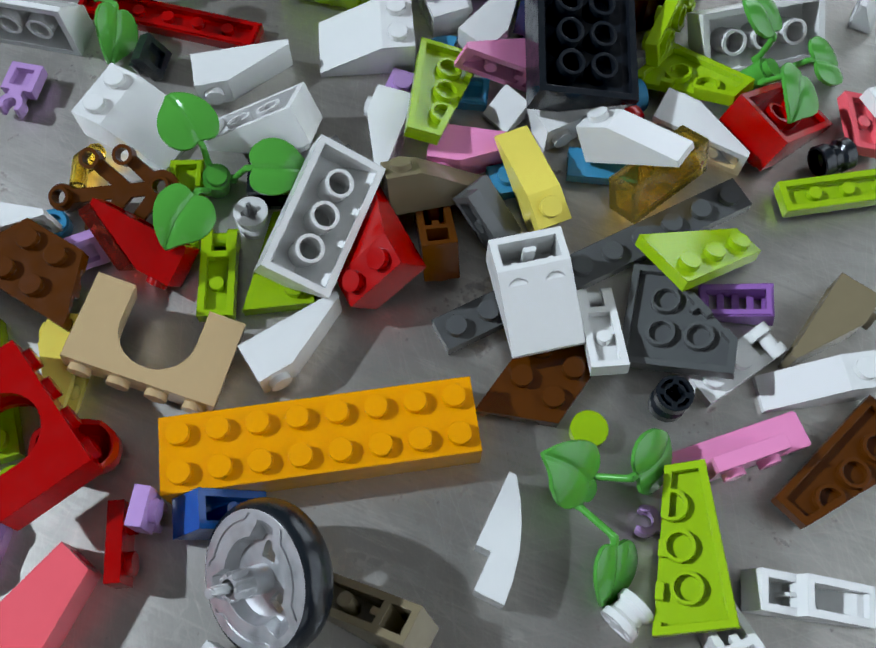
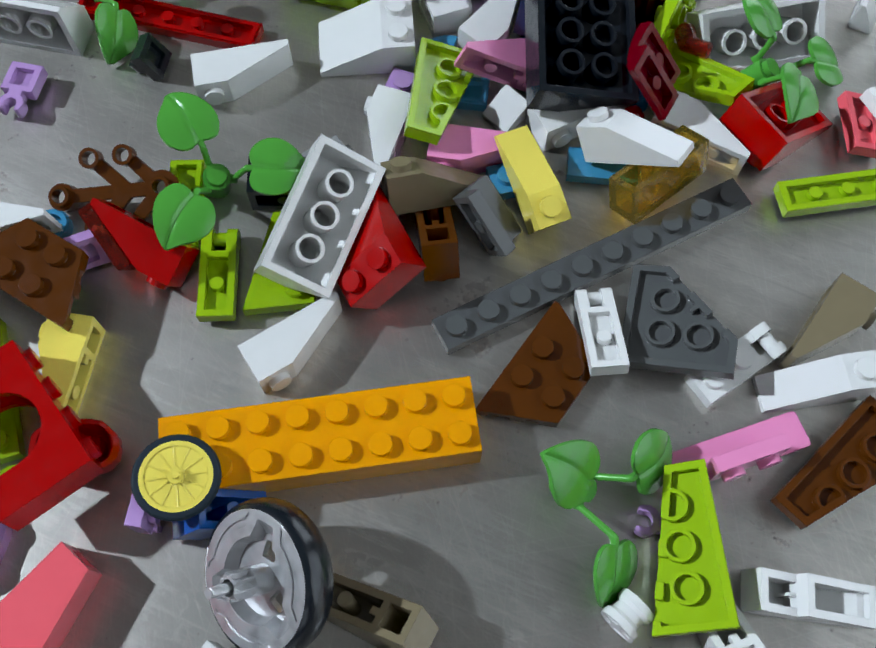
(79, 174): clear yellow arm -> none
(96, 350): tan arch -> none
(120, 558): red plate -> none
(125, 111): white slope -> none
(176, 477): none -> light yellow wheel
(256, 225): white wheel -> none
(284, 115): white slope -> none
(501, 545): white slope -> none
(535, 291): white slope -> none
(589, 426): lime tile -> none
(653, 69): none -> dark red slope
(664, 404): black wheel -> none
(689, 42): none -> clear red arm
(699, 255): lime wing -> none
(756, 291): medium lavender slope -> none
(837, 156): black wheel -> none

